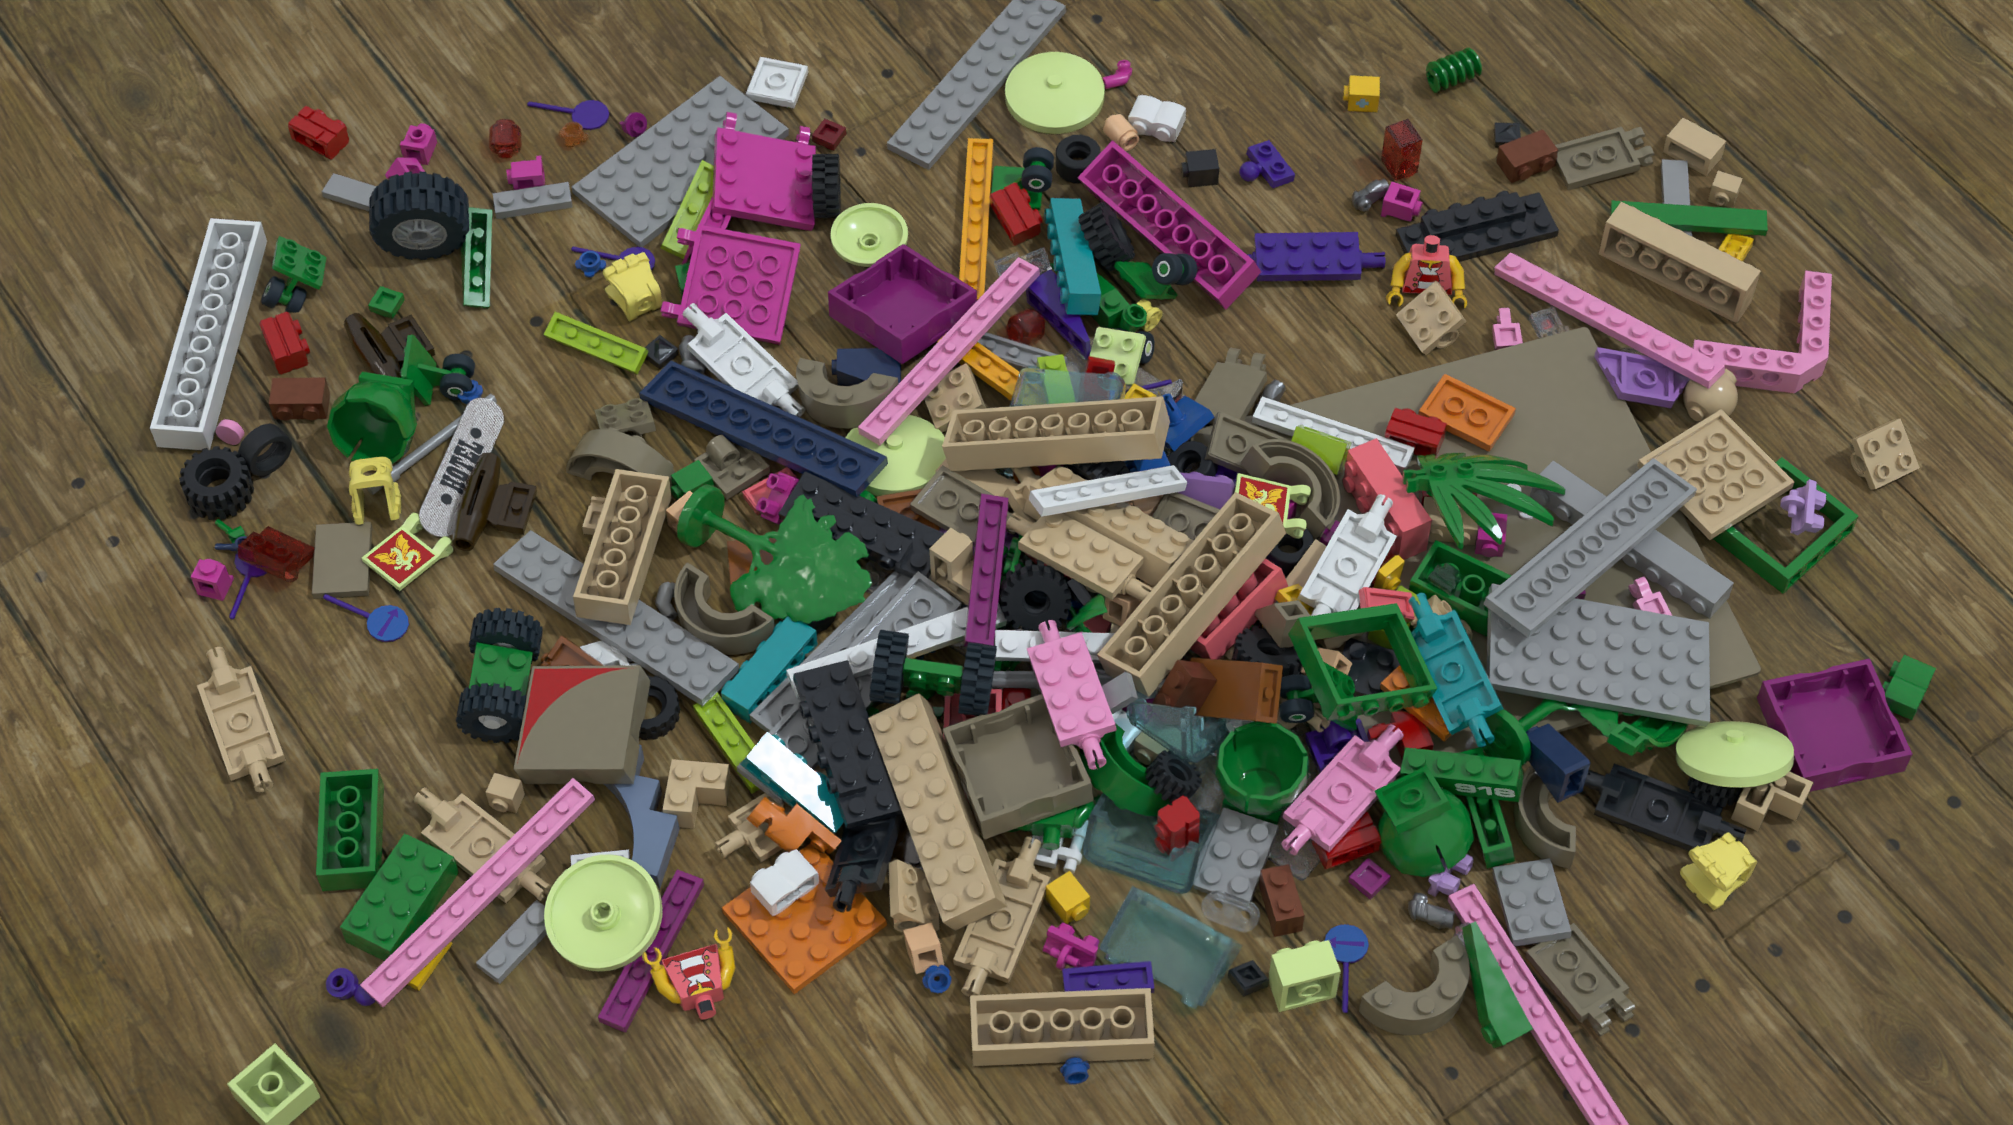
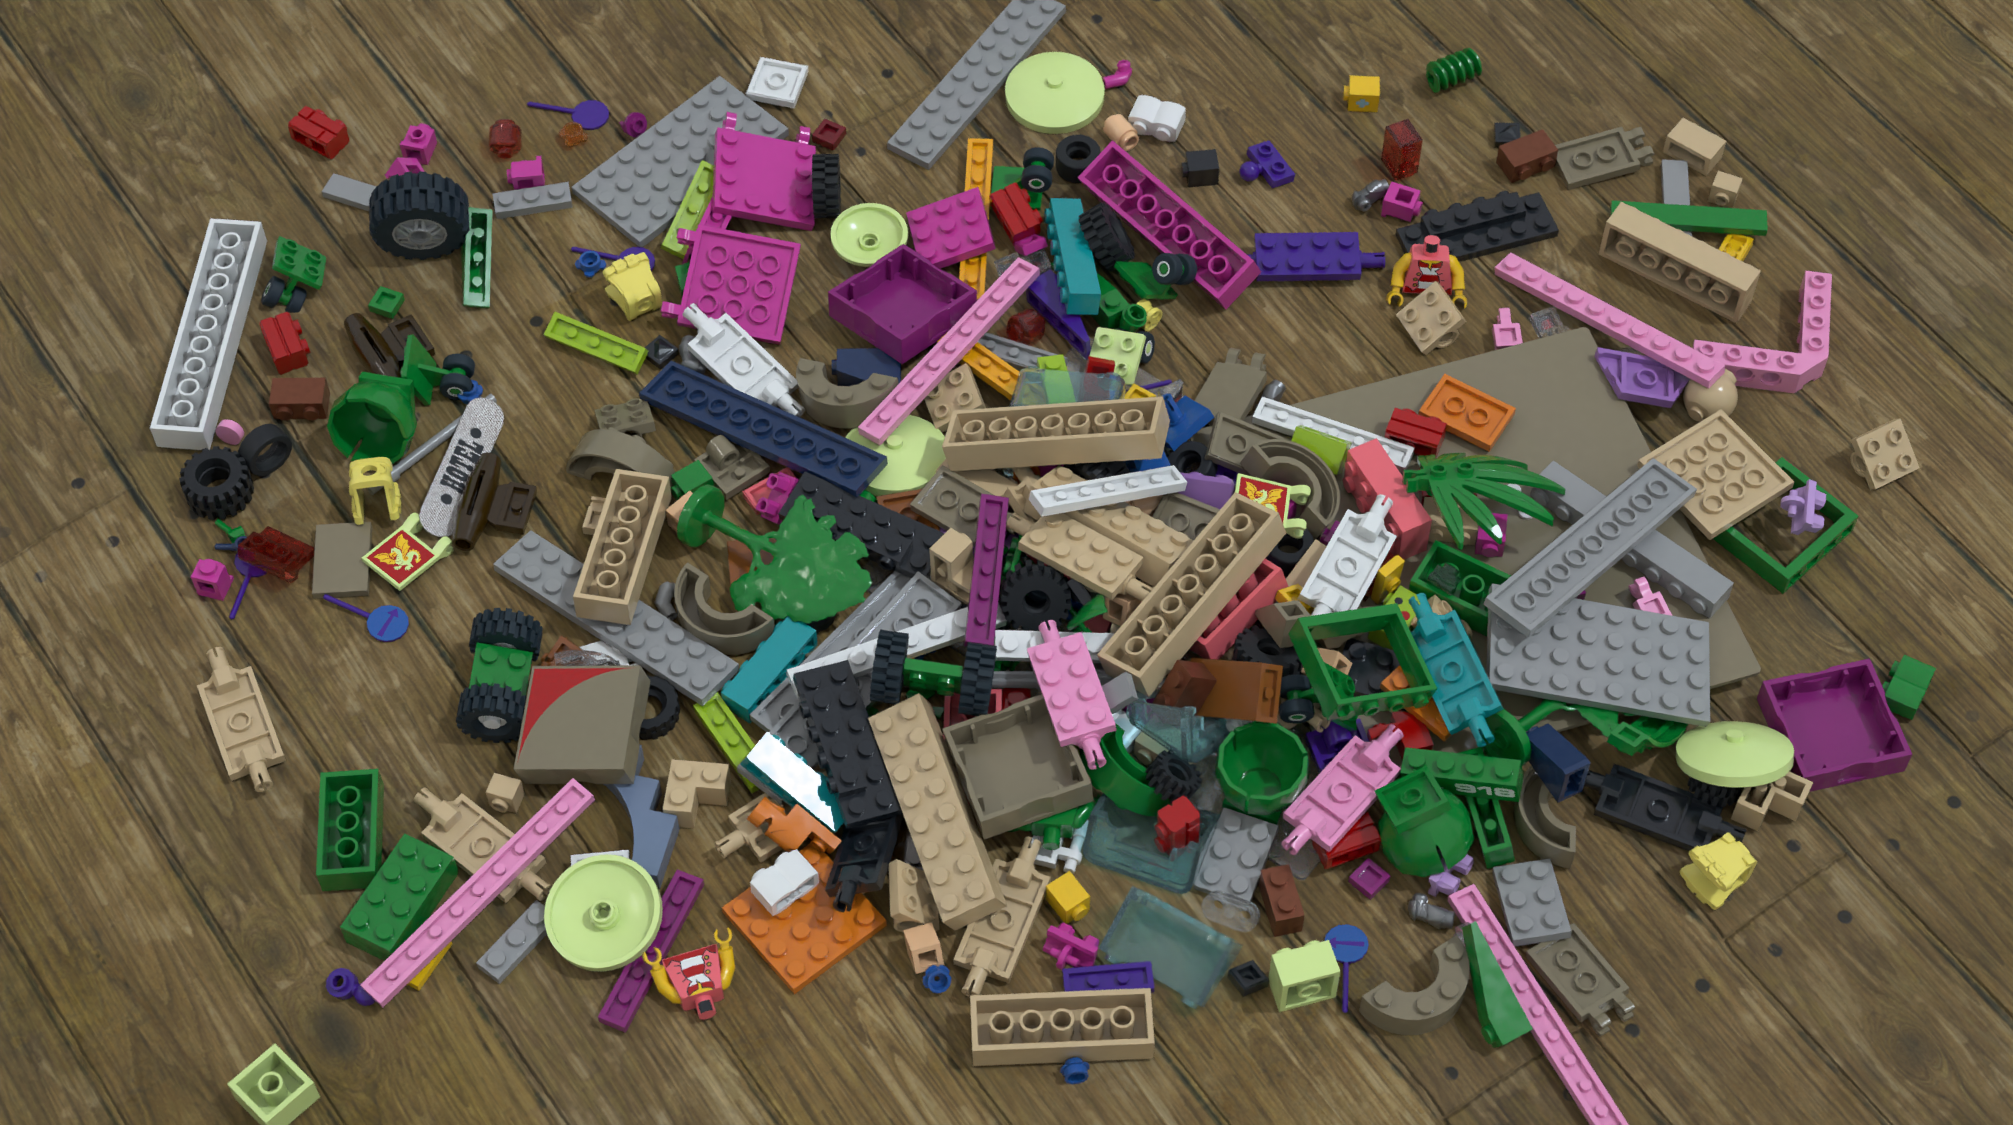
(583, 658): none -> clear slope
(951, 229): none -> dark pink plate
(1030, 244): none -> dark pink tile
(1376, 597): coral tile -> none

